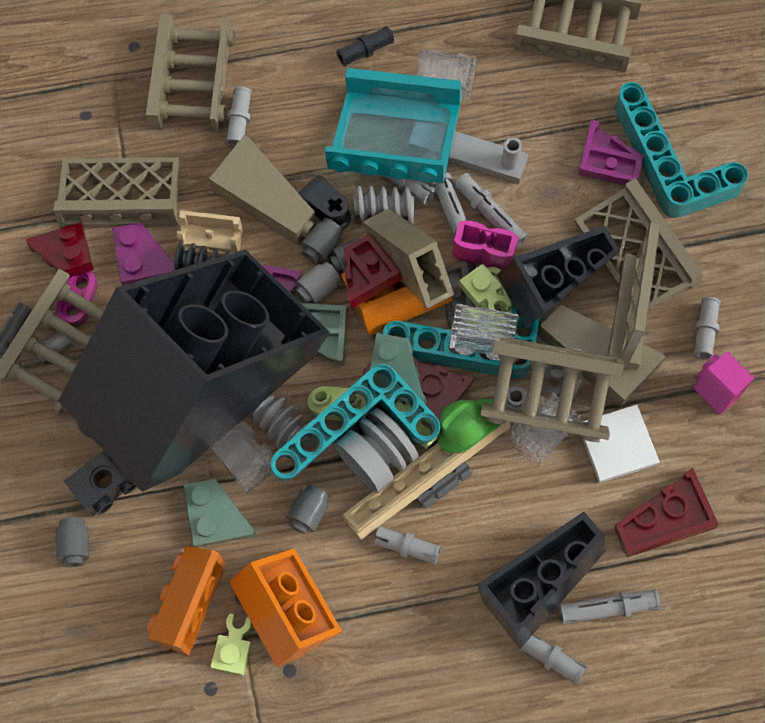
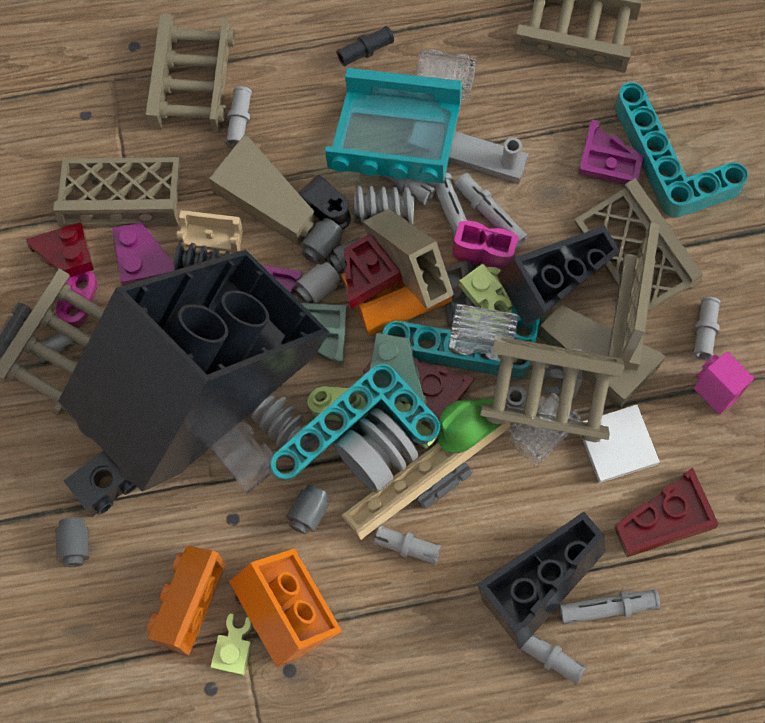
(214, 515): sand green wing -> none

